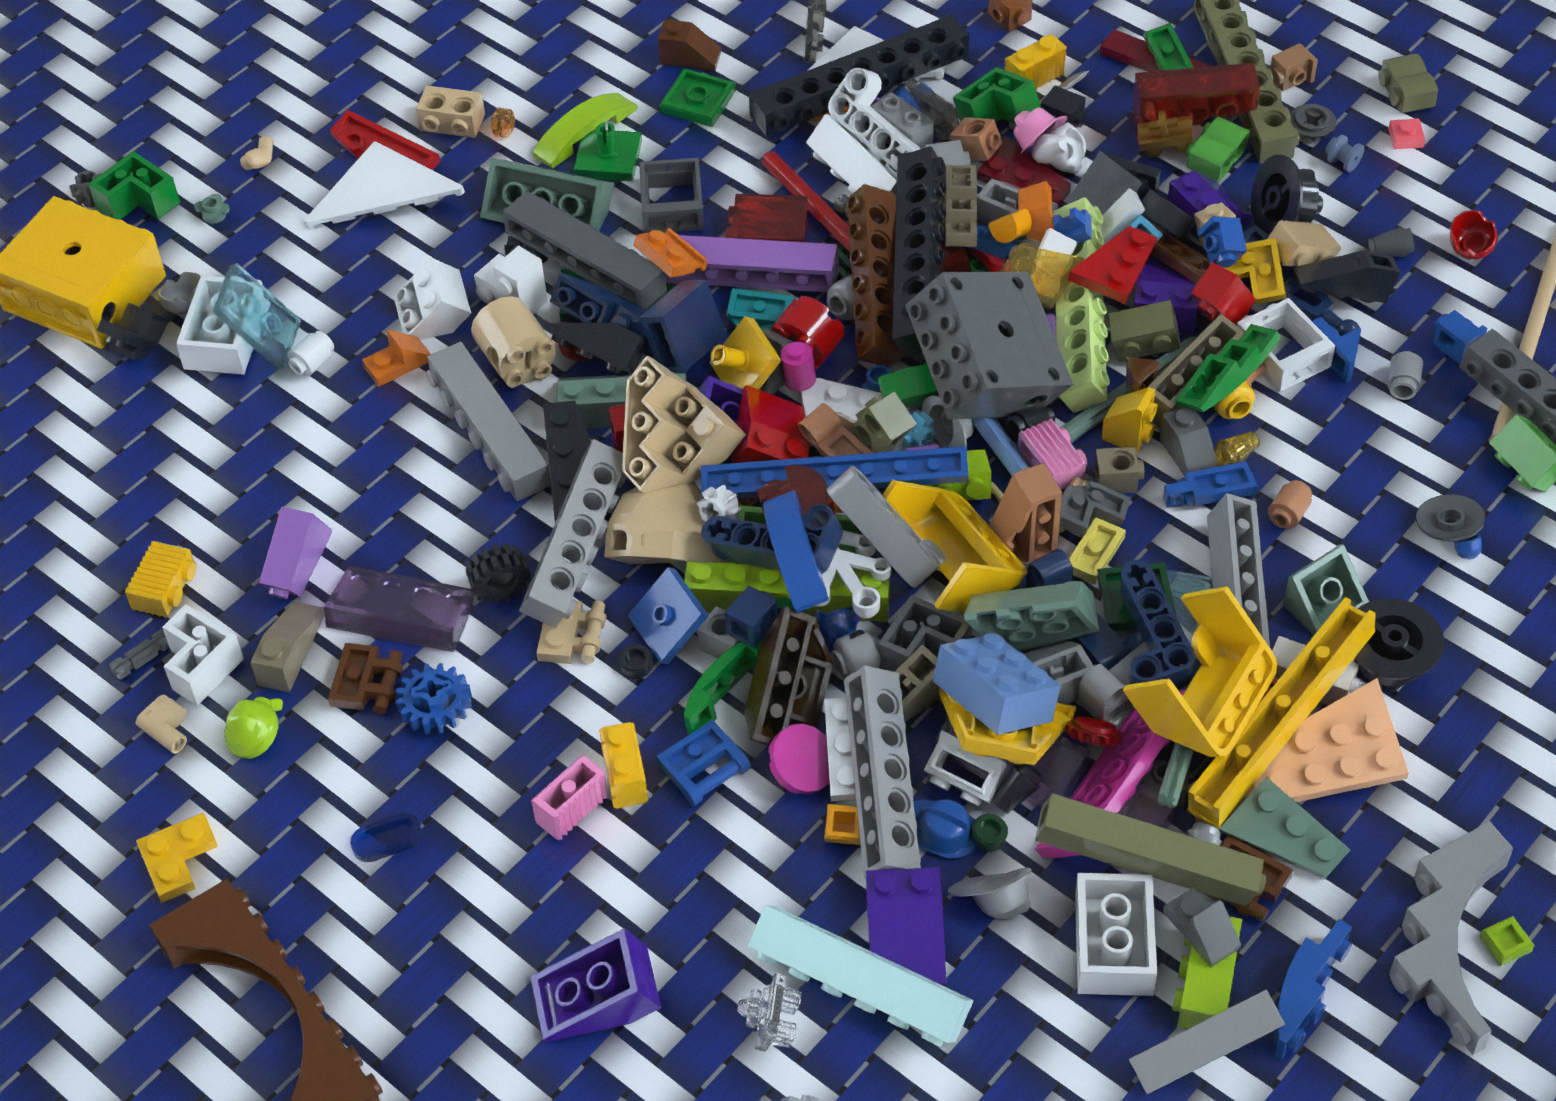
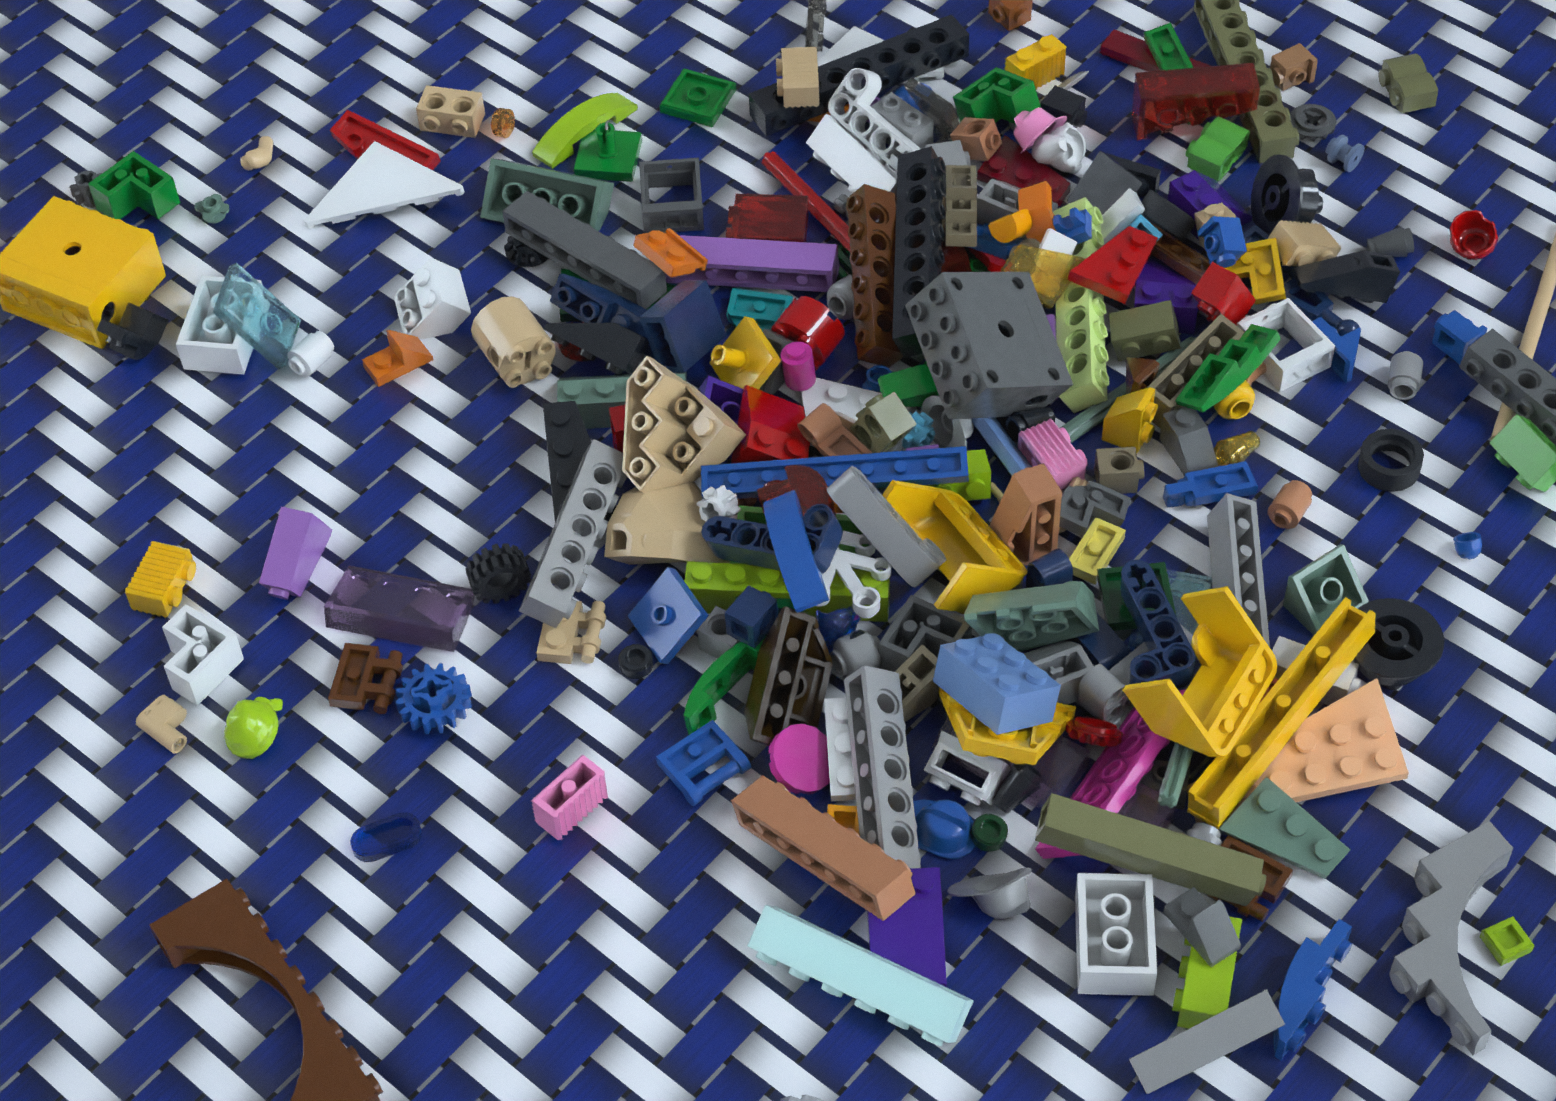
(139, 655): dark grey axle -> none
(170, 848): yellow plate -> none
(178, 296): light grey hair -> none
(286, 646): dark tan slope -> none
(489, 422): light grey brick -> none
(515, 275): white brick -> none
(596, 988): dark purple slope -> none
(623, 765): yellow brick -> none
(687, 46): reddish brown slope -> none
(775, 999): clear hips -> none
(799, 77): none -> tan brick
(824, 847): none -> nougat brick
(1165, 133): pearl gold hips -> none
(1386, 478): none -> black tyre
(1406, 133): coral plate -> none
(1450, 517): dark grey dish -> none

